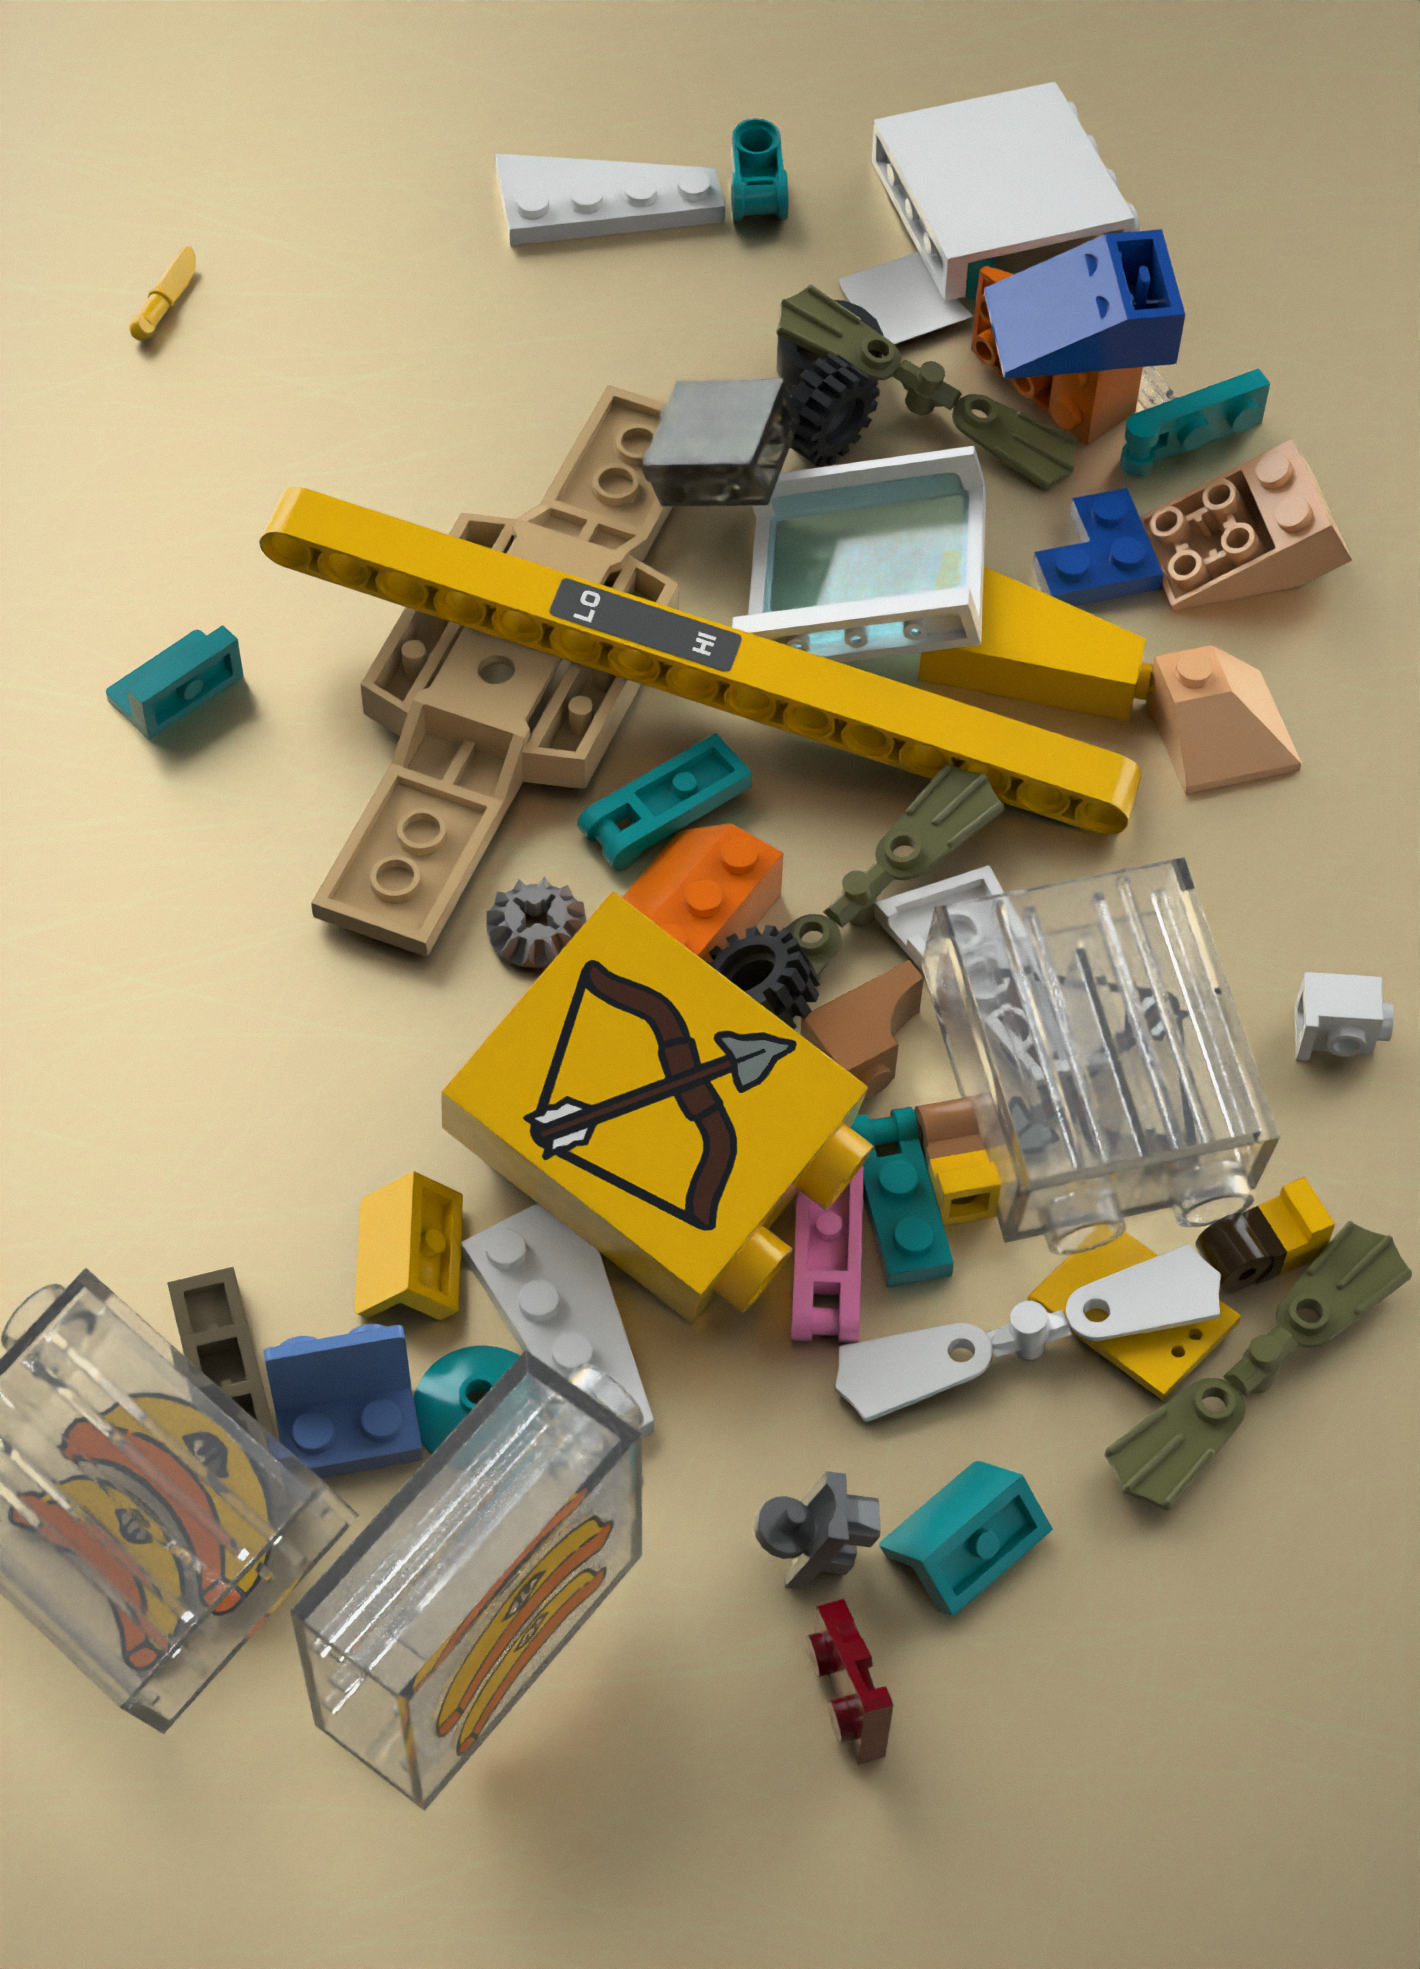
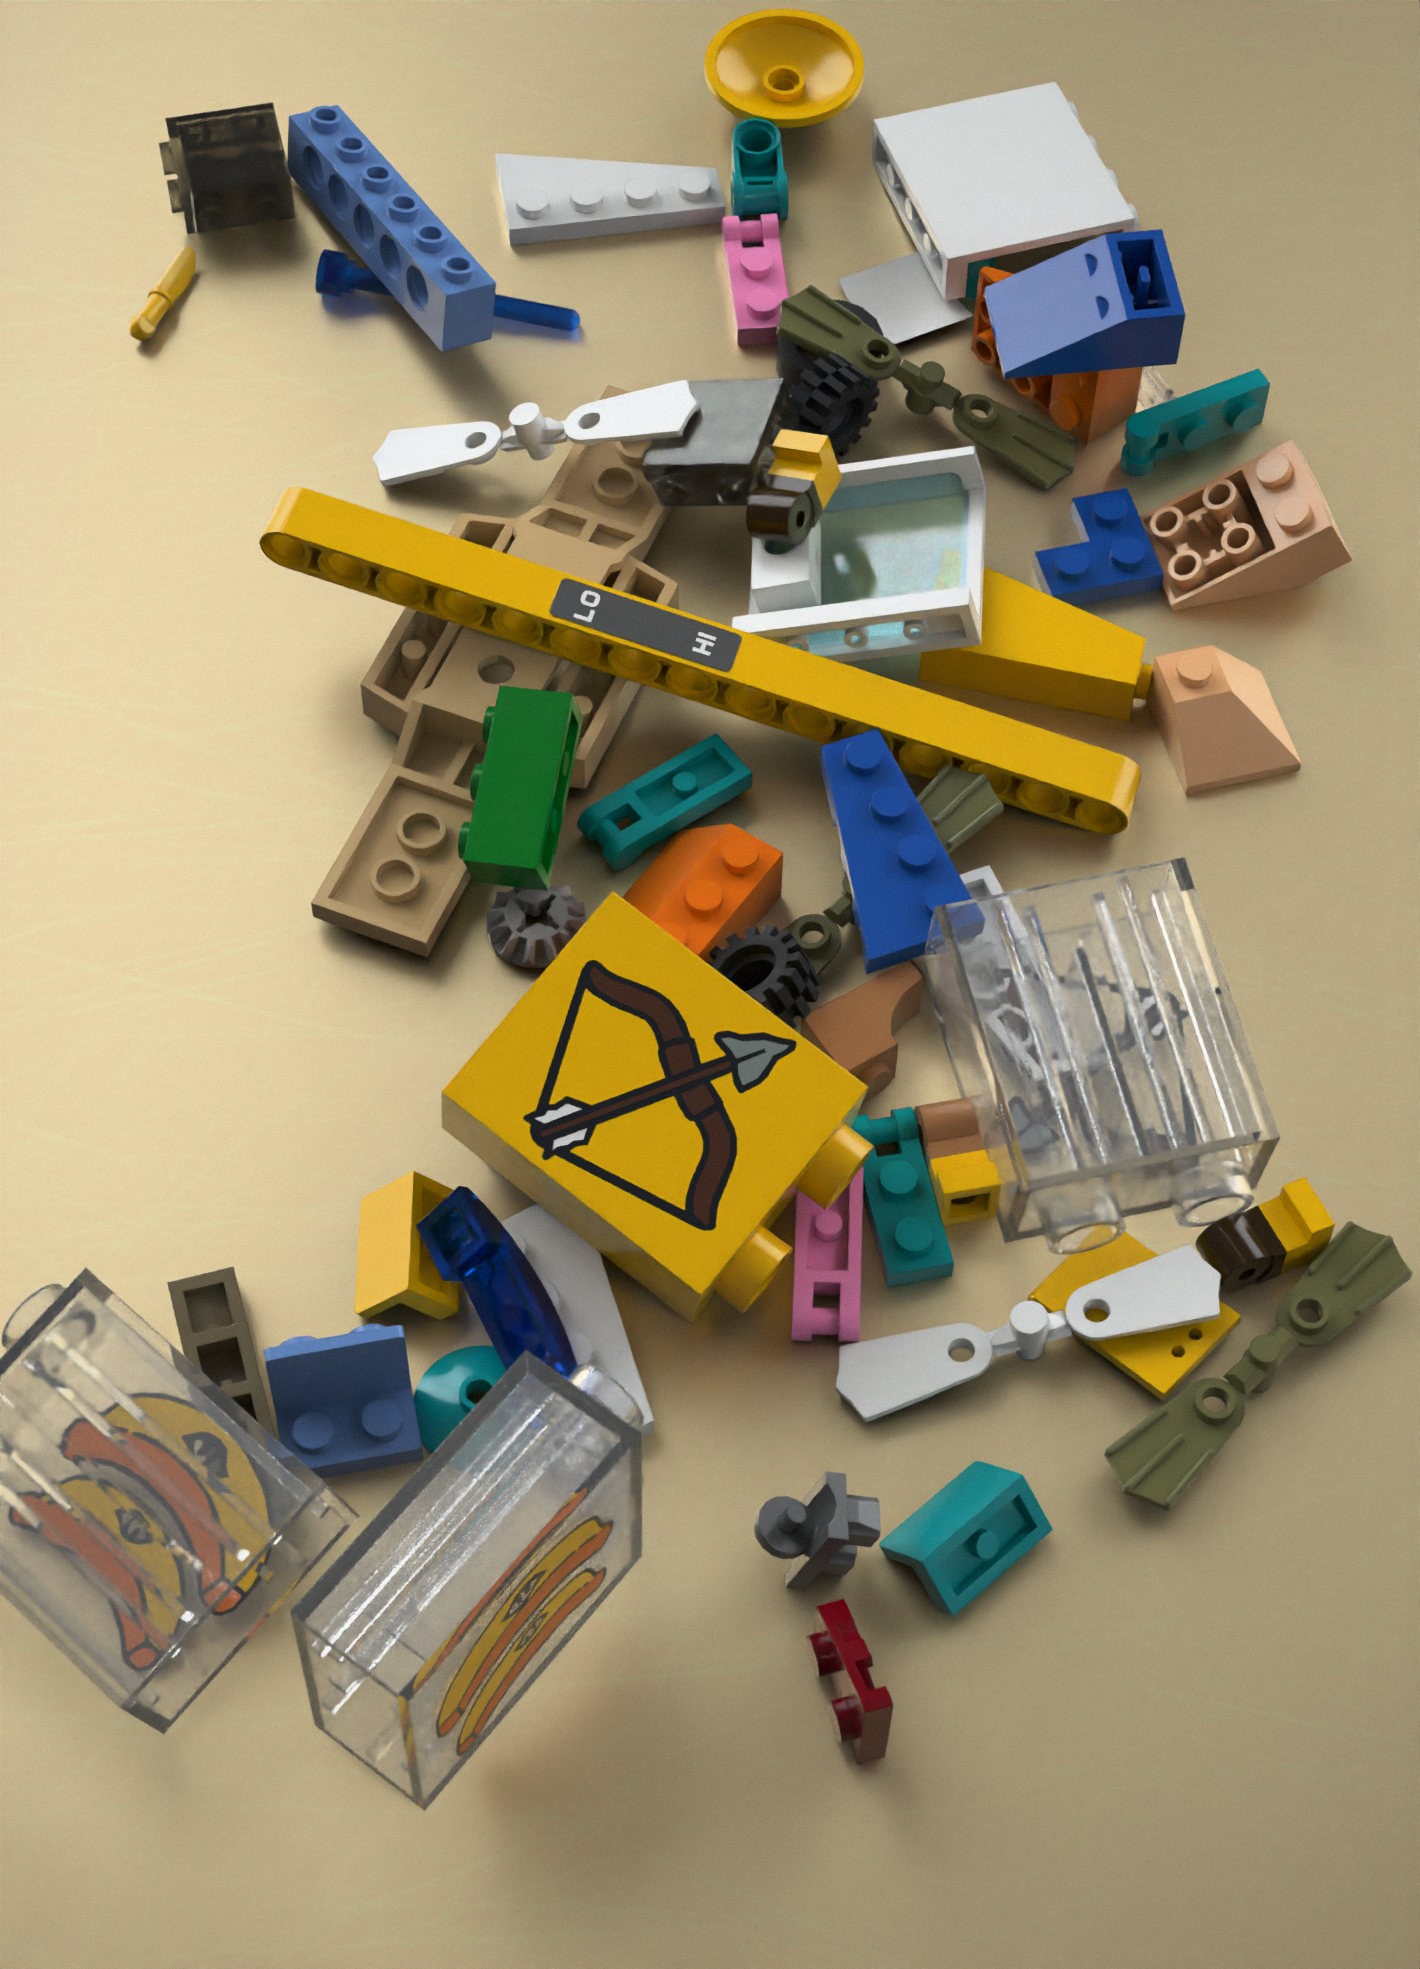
(177, 680): teal panel -> none
(227, 168): none -> clear smoke brick
(341, 275): none -> clear blue piece
(391, 228): none -> medium blue brick
(501, 1283): none -> clear blue slope
(521, 787): none -> green brick
(630, 417): none -> white piece
(754, 277): none -> bright pink plate
(784, 67): none -> yellow dish
(788, 578): none -> white piece
(794, 488): none -> leg
(886, 850): none -> blue wing
(1341, 1015): white brick -> none

